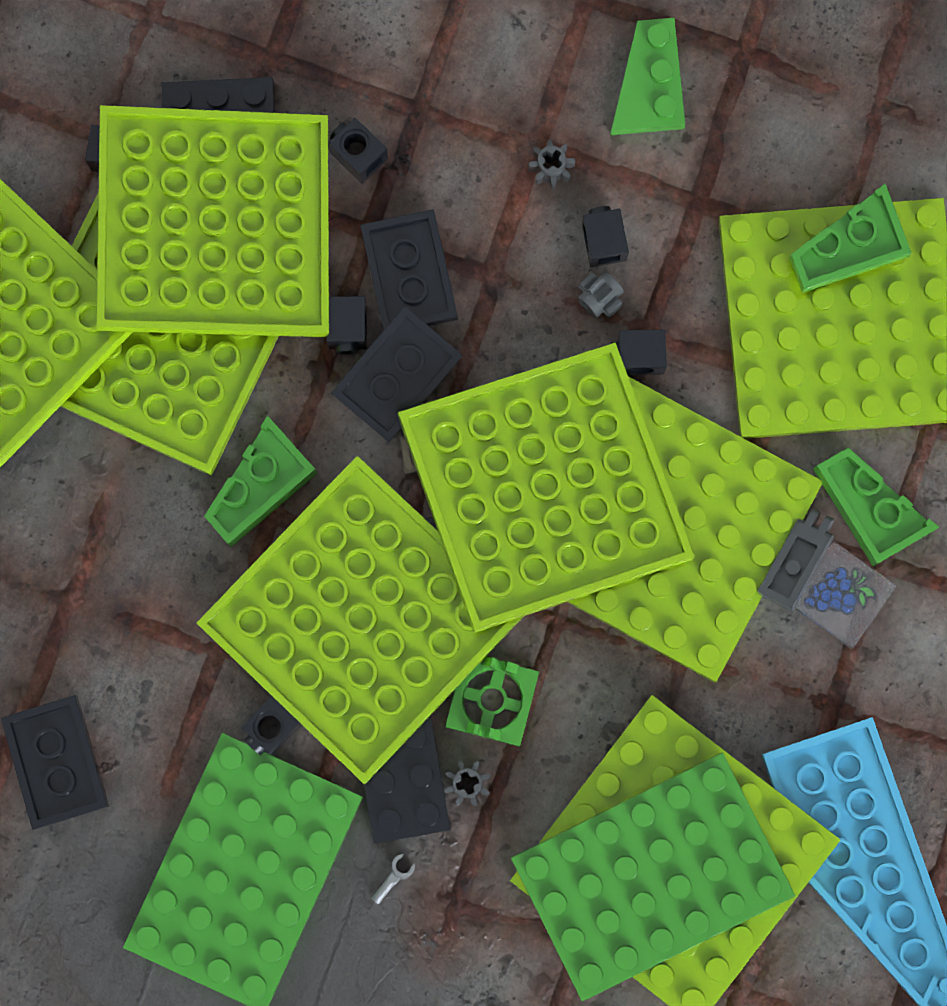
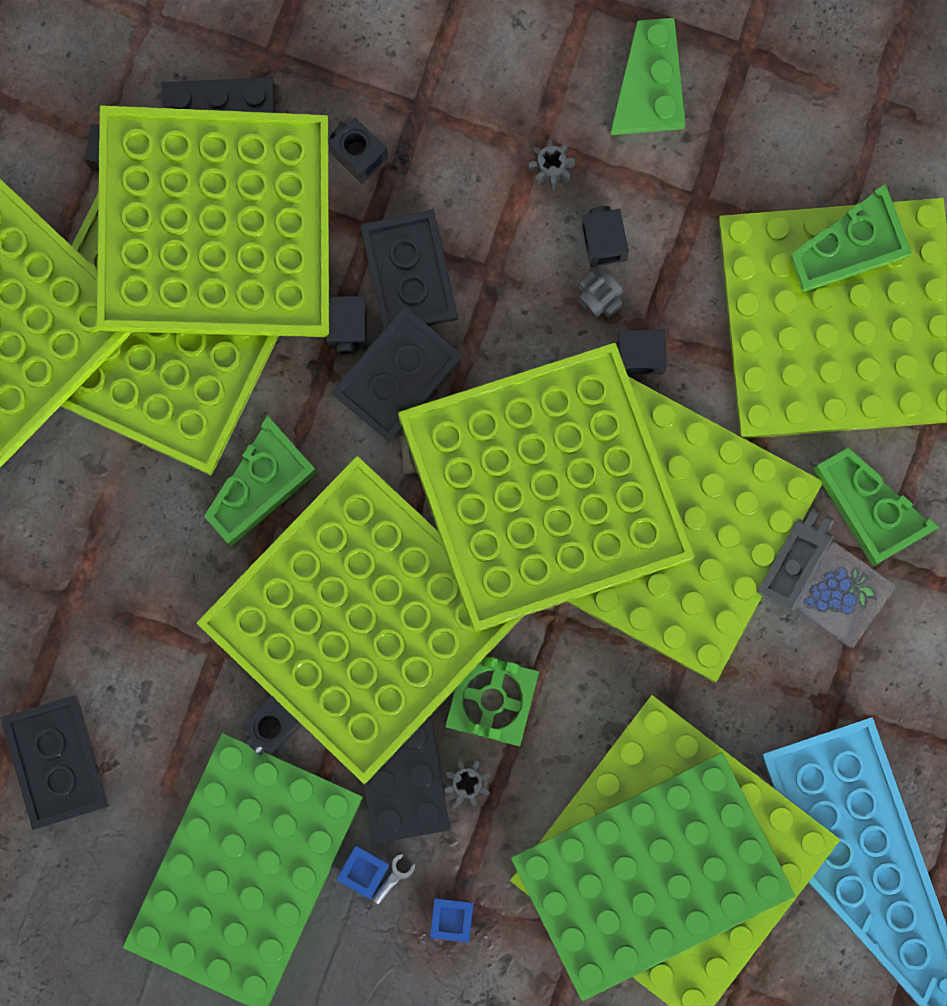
(363, 872): none -> blue plate
(451, 920): none -> blue plate

